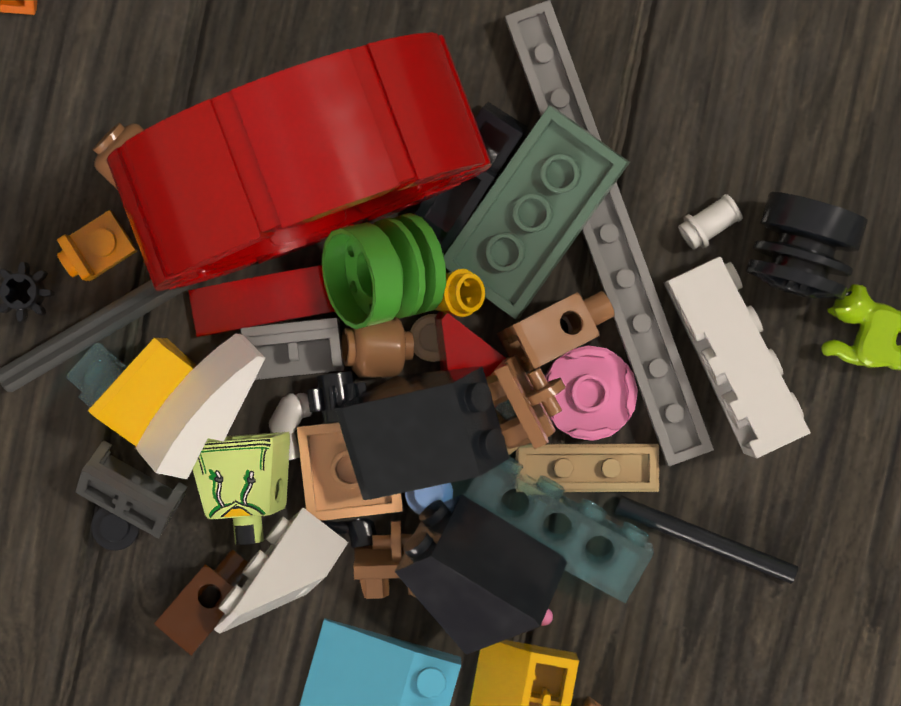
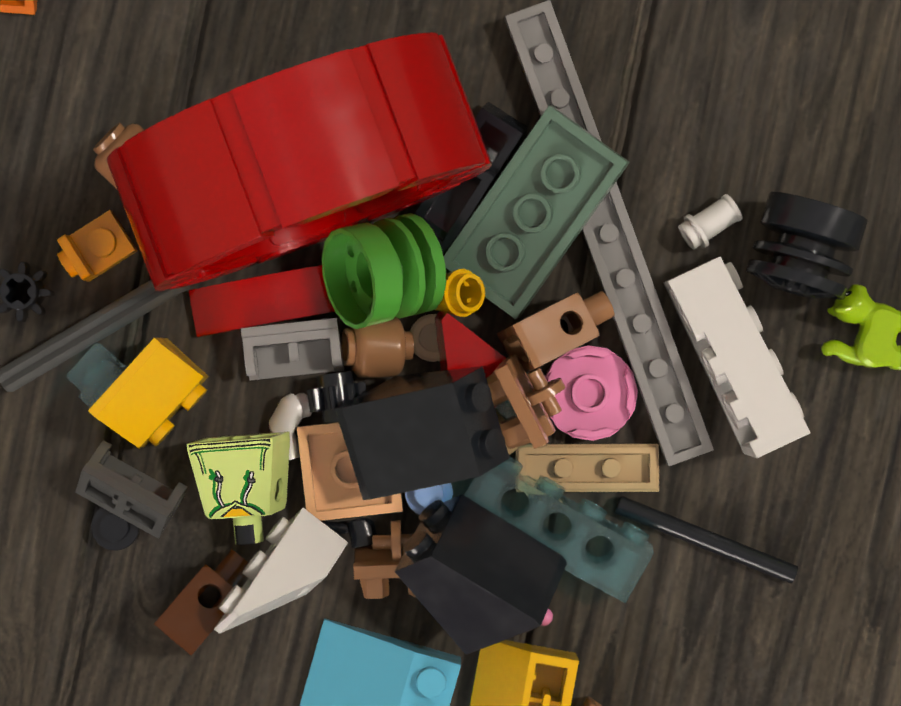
(200, 408): white slope -> none

